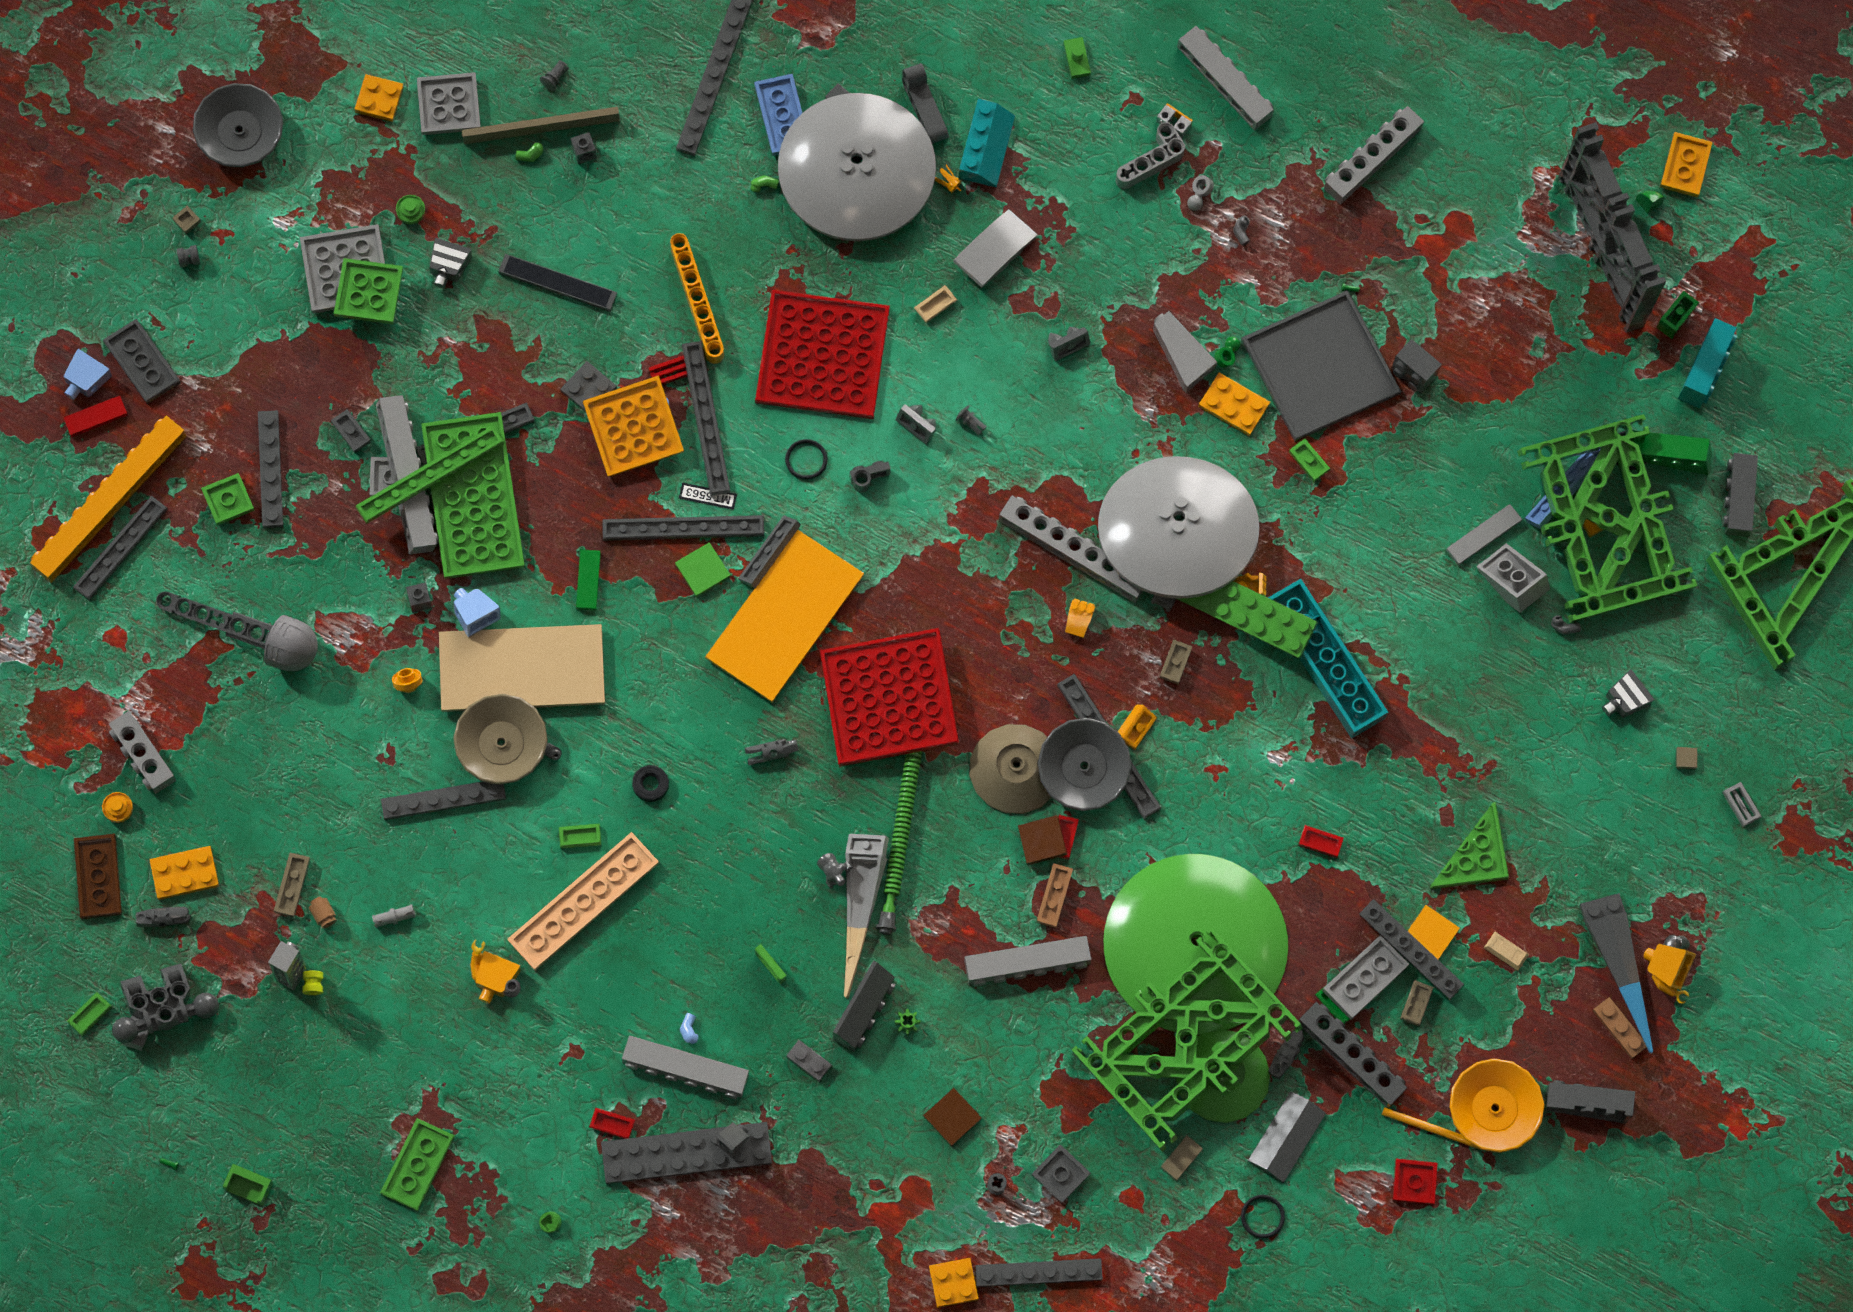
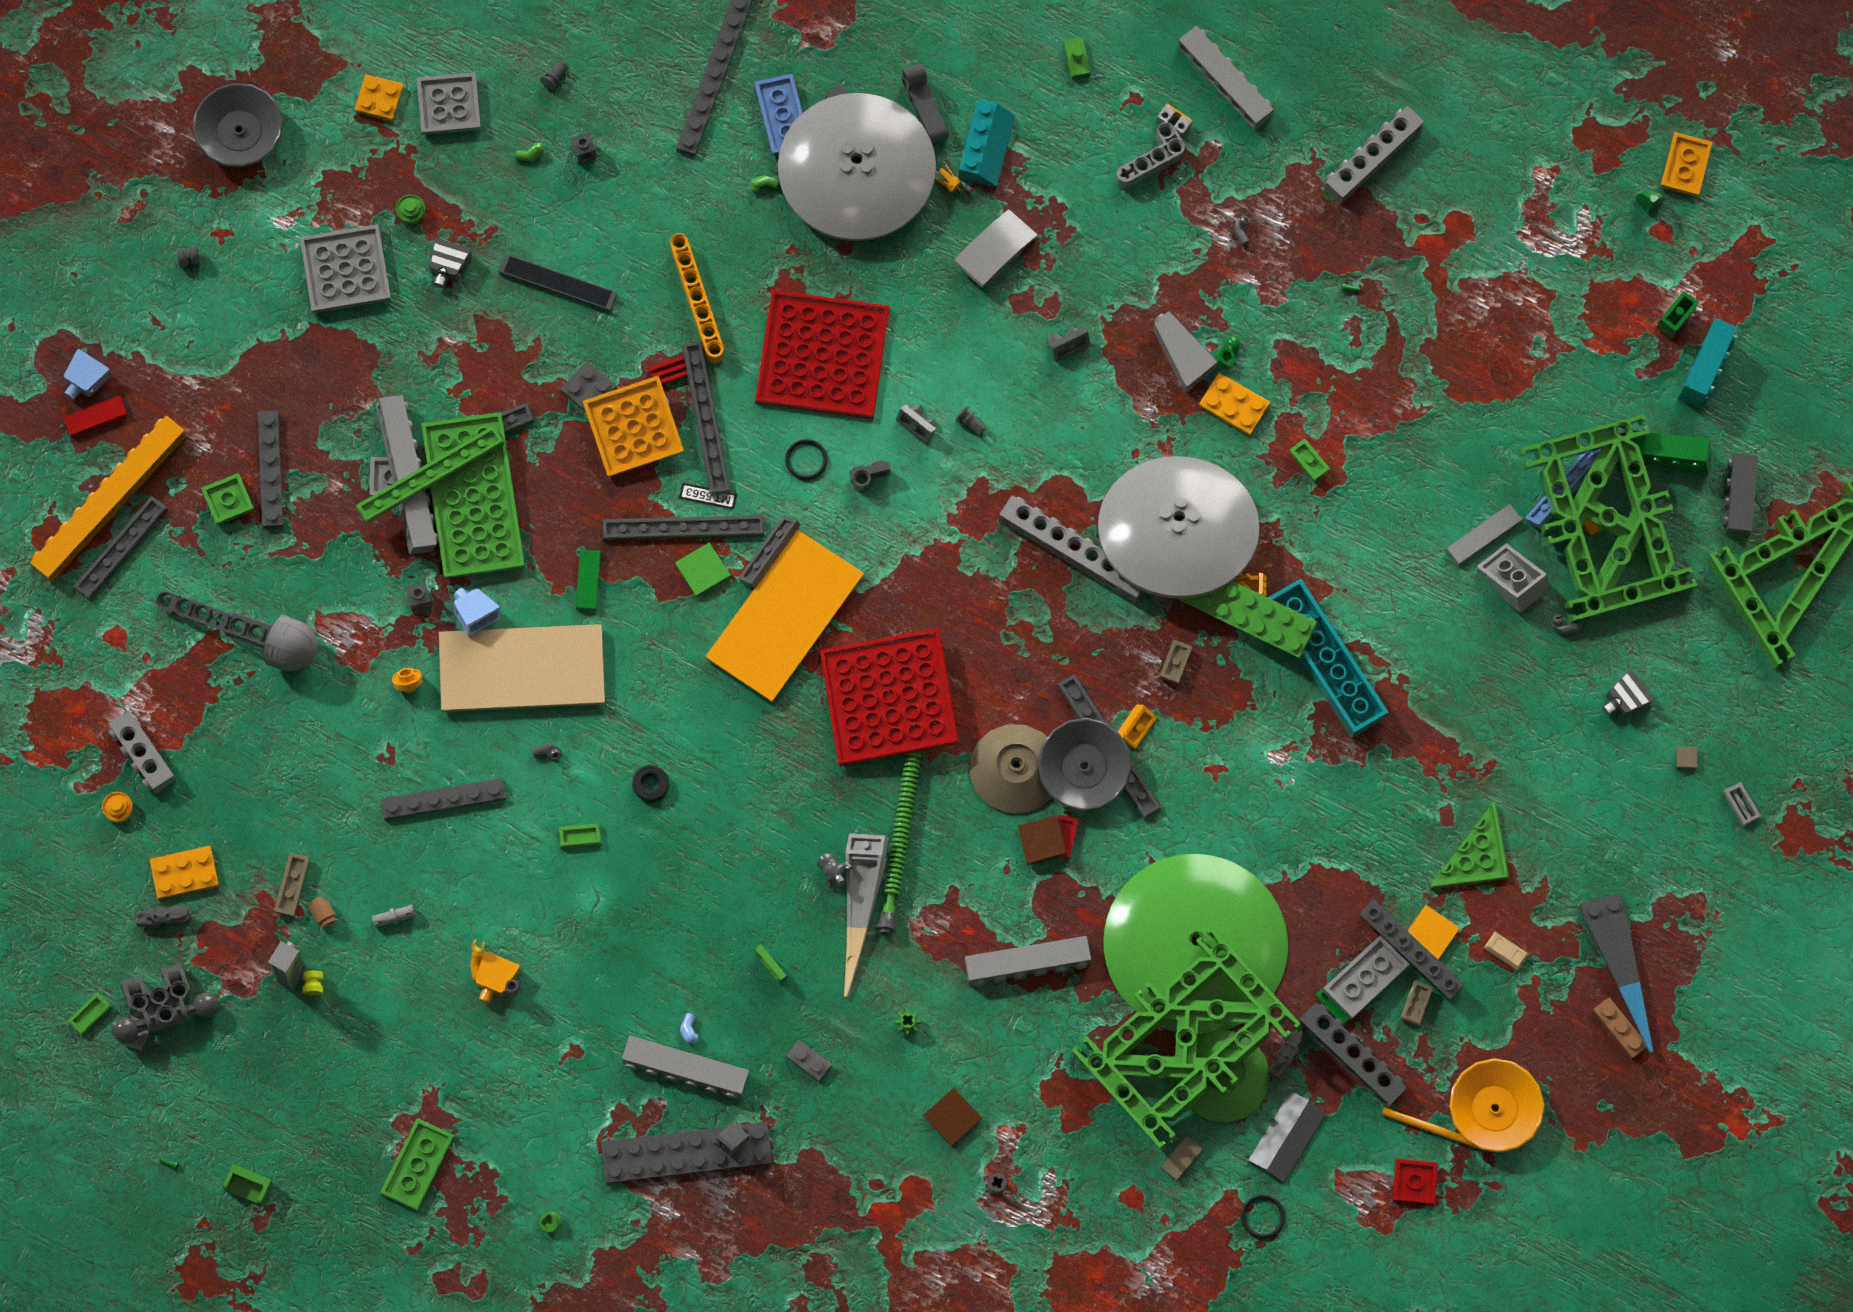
(97, 876): reddish brown tile -> none
(141, 361): dark grey tile -> none
(186, 219): dark tan plate -> none
(350, 431): dark grey plate -> none
(368, 291): bright green plate -> none
(494, 720): dark tan dish -> none
(540, 125): dark tan tile -> none
(583, 901): light nougat plate -> none
(612, 1123): red tile -> none
(781, 749): dark grey hinge -> none
(863, 1007): dark grey slope -> none
(935, 304): tan tile -> none
(953, 1282): light orange plate -> none
(1038, 1272): dark grey plate -> none
(1054, 895): medium nougat plate -> none
(1060, 1174): dark grey plate -> none
(1079, 617): light orange hand -> none
(1195, 202): light grey plate -> none
(1320, 841): red tile -> none
(1321, 366): dark grey tile -> none
(1416, 366): dark grey brick -> none
(1589, 1101): dark grey wedge -> none
(1611, 228): dark grey piece -> none
(1670, 965): light orange torso -> none

